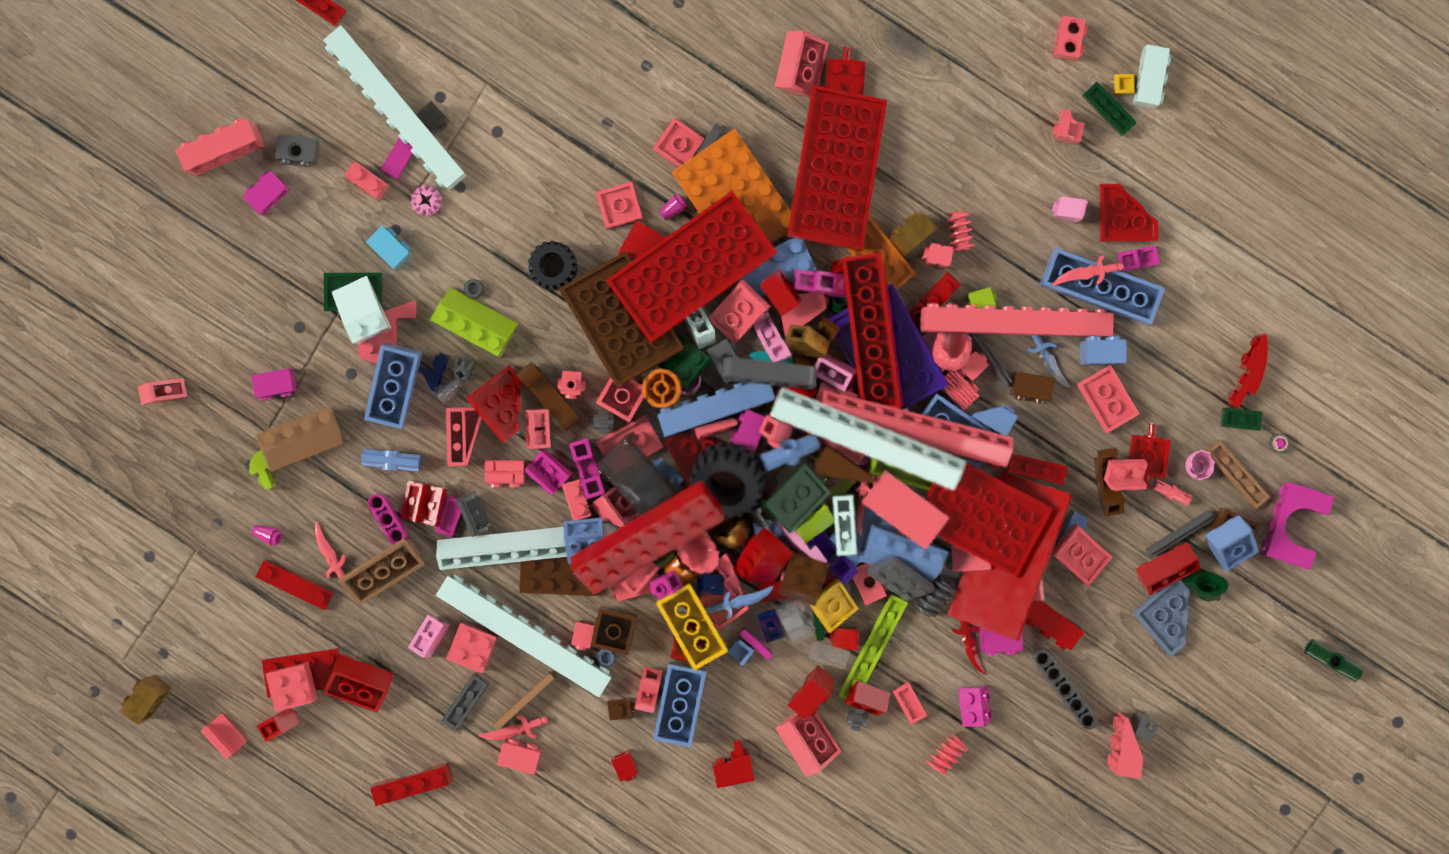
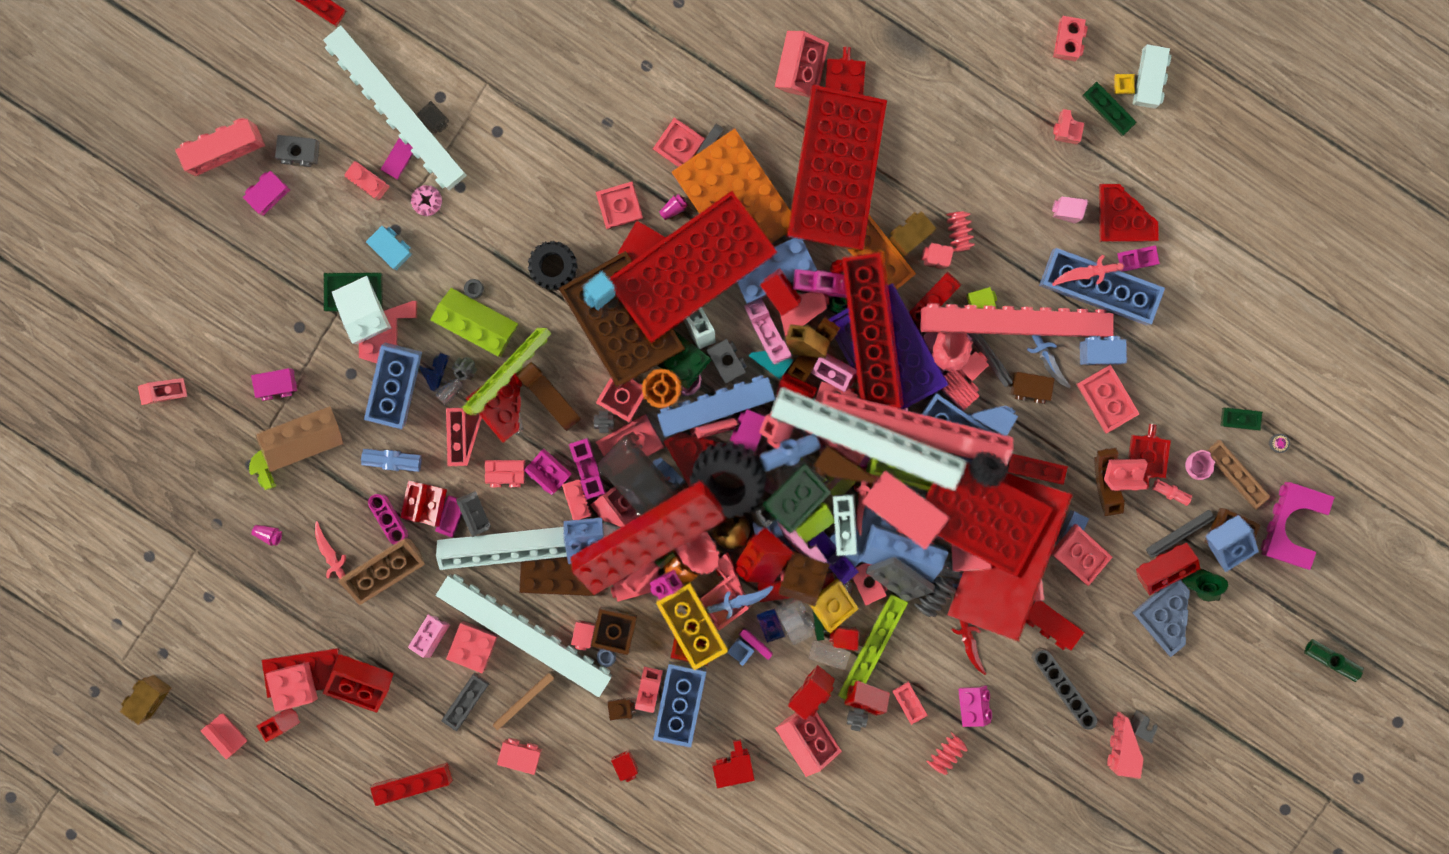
(294, 584): red plate -> none
(502, 375): none -> lime plate
(516, 729): coral piece -> none
(537, 428): coral brick -> none
(571, 376): coral brick -> none
(599, 291): none -> medium azure brick
(710, 584): clear blue slope -> none
(738, 312): coral tile -> none
(769, 373): dark grey beam -> none
(987, 469): none -> black tyre
(993, 643): dark pink brick -> none
(1254, 364): red slope -> none

